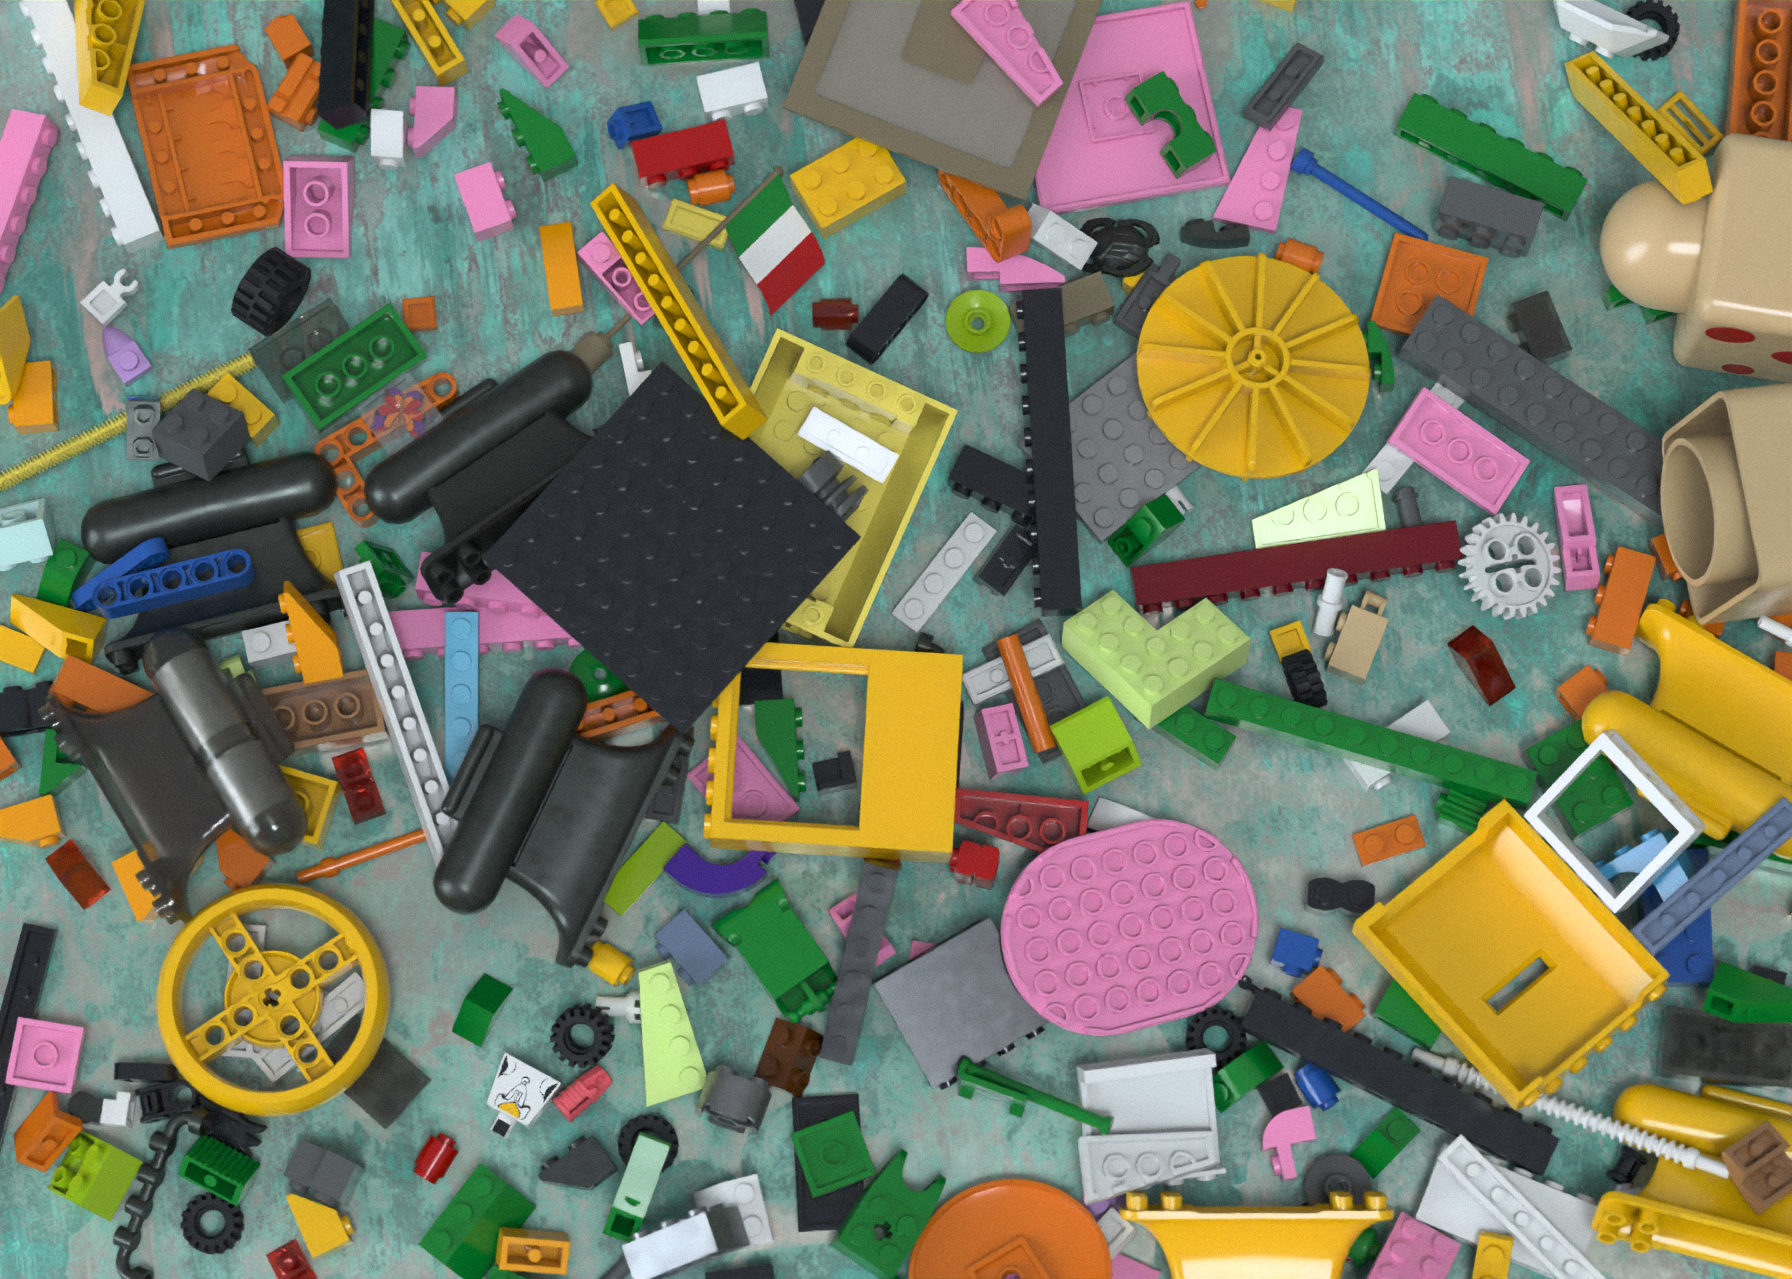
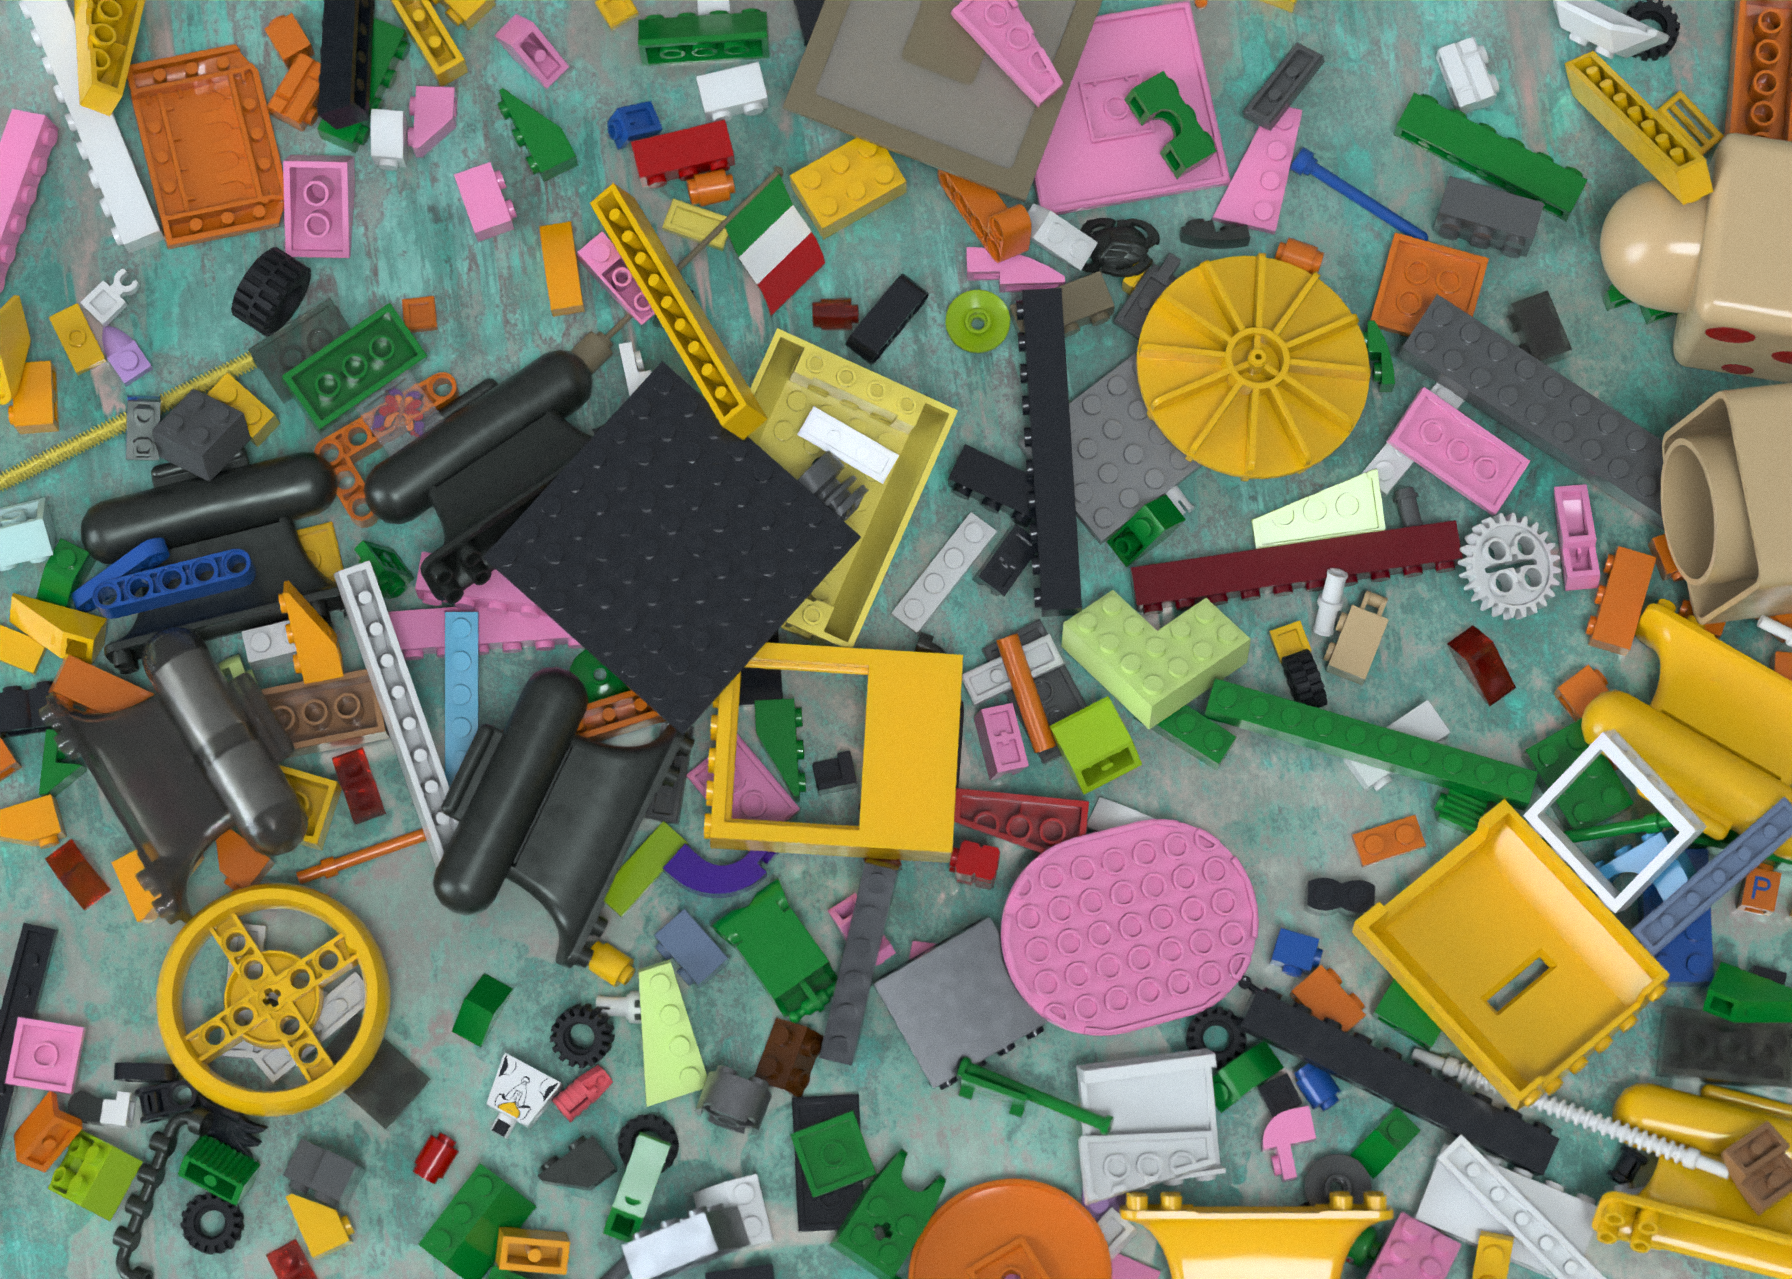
(77, 339): none -> yellow plate
(1467, 75): none -> white brick
(1650, 823): none -> green bar
(1759, 890): none -> orange brick

